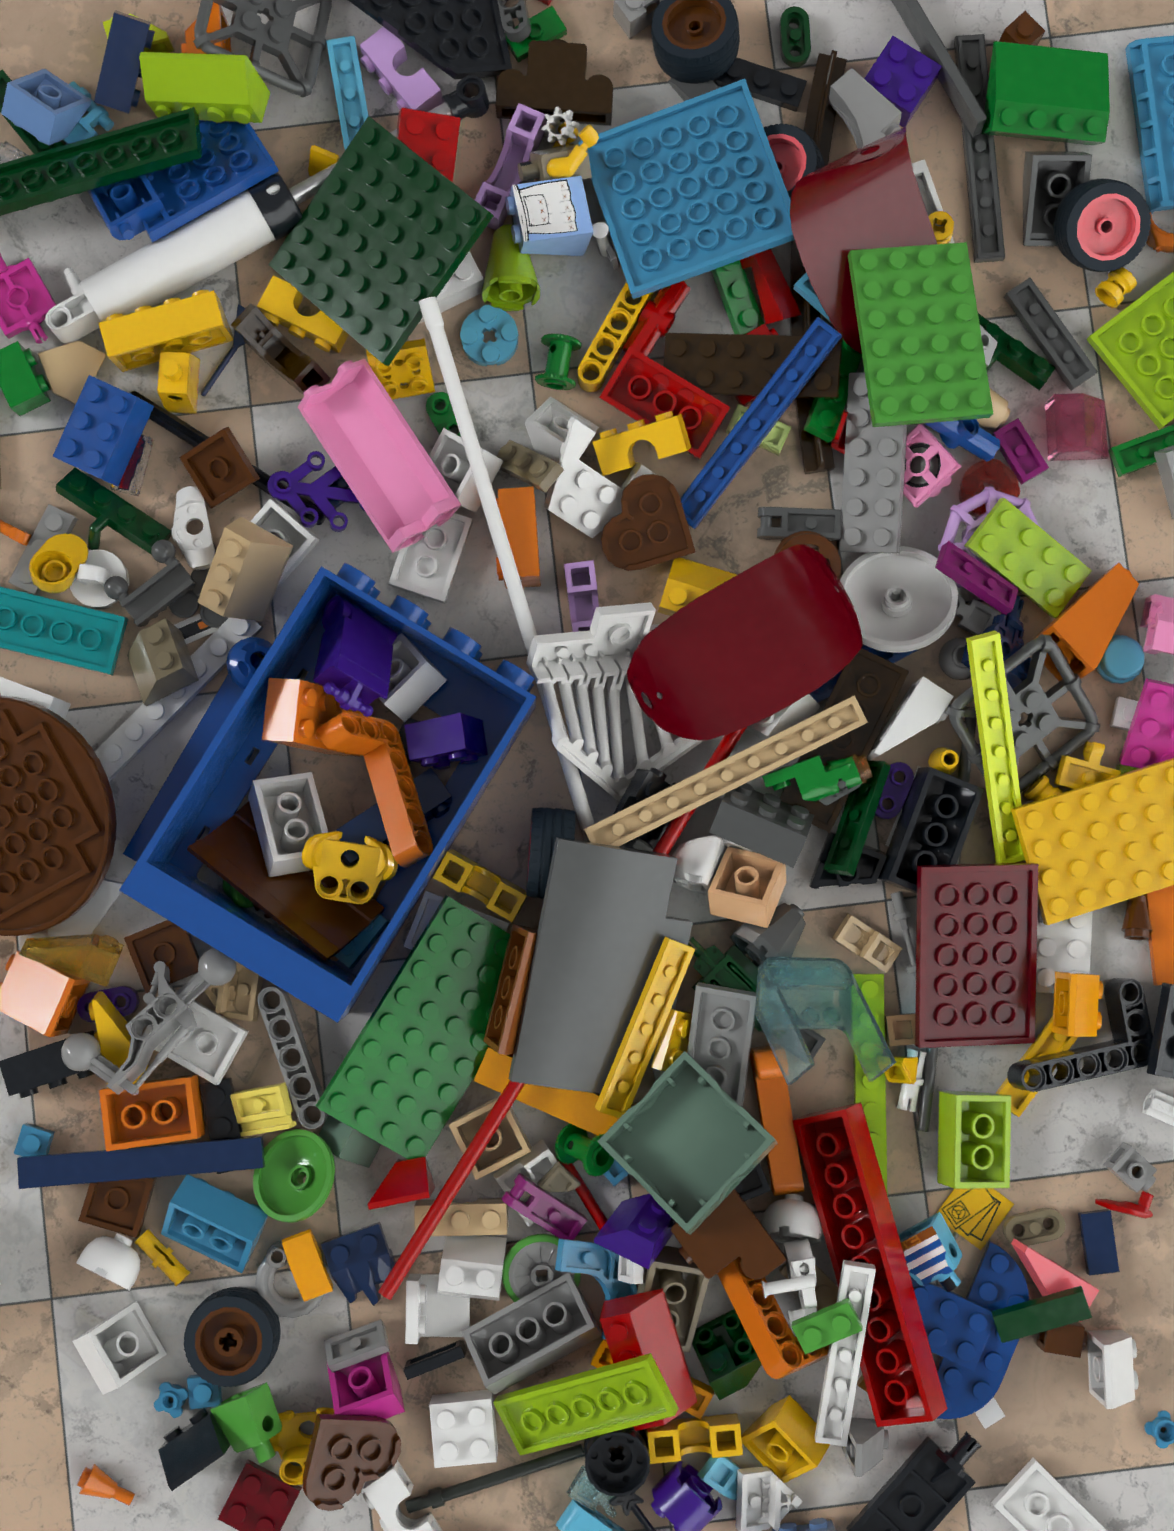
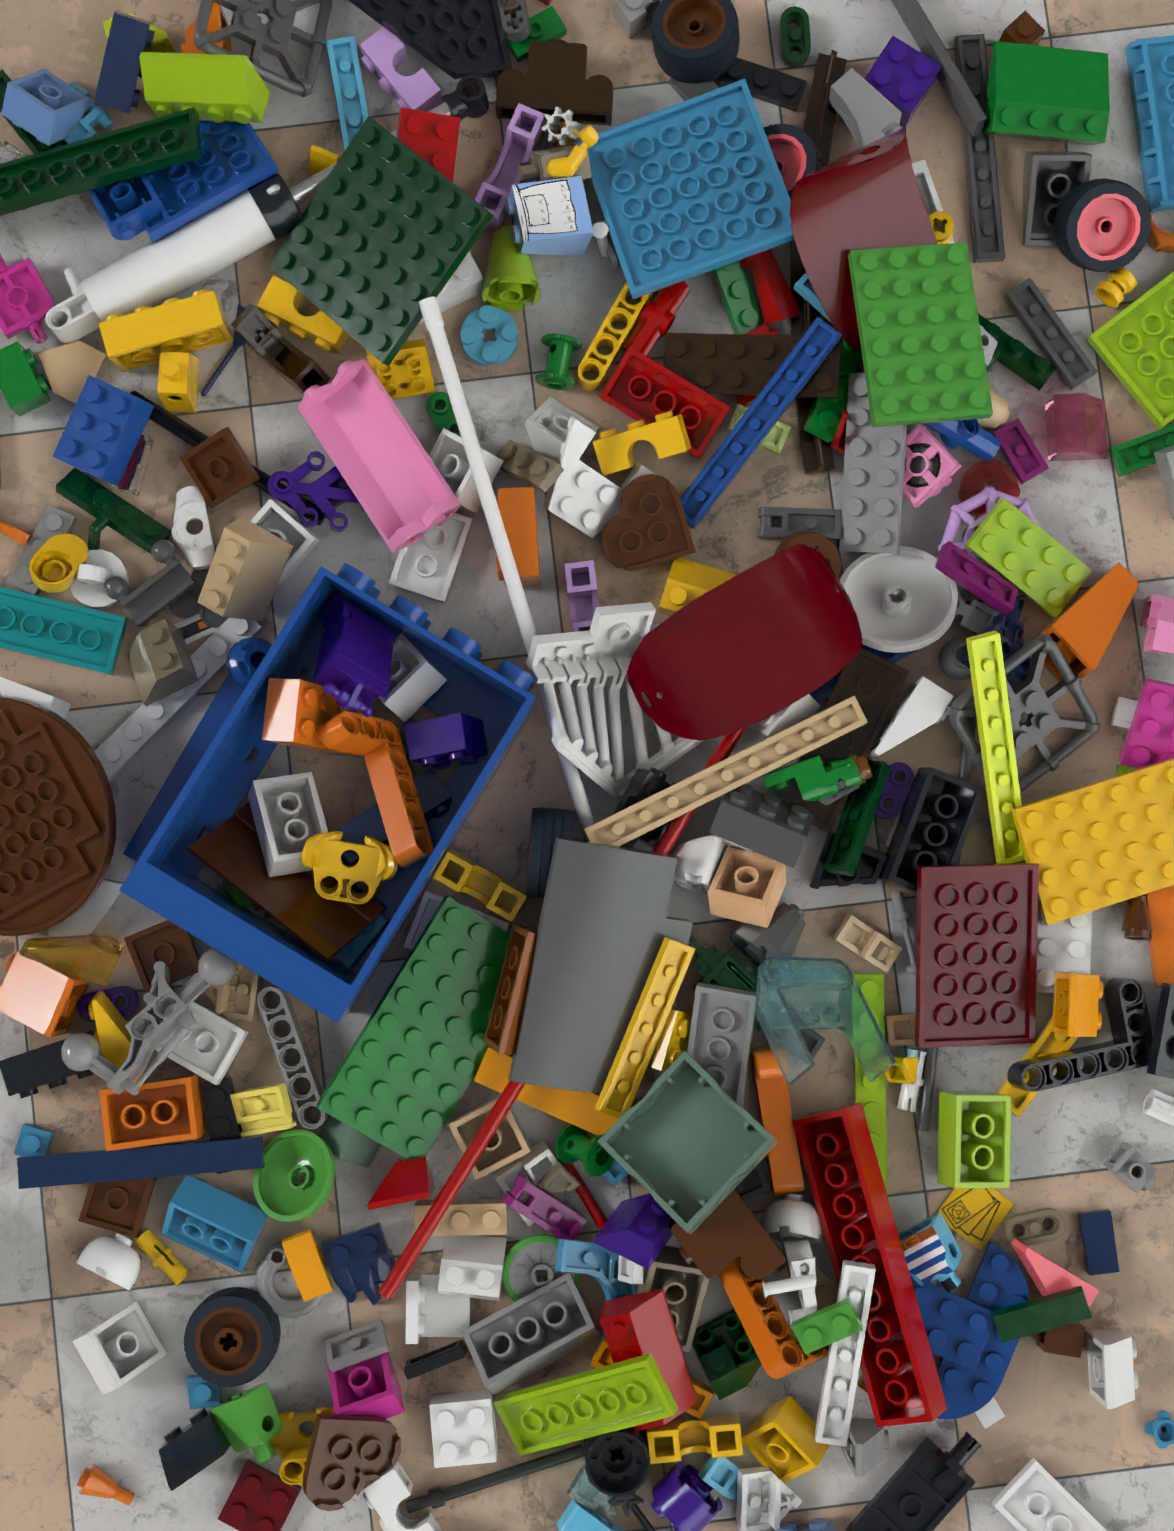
(179, 1397): dark azure plate -> none
(936, 760): yellow cone -> none
(1041, 789): yellow wheel -> none
(1077, 773): yellow plate -> none
(1121, 660): medium azure piece -> none
(1138, 1210): red bar -> none

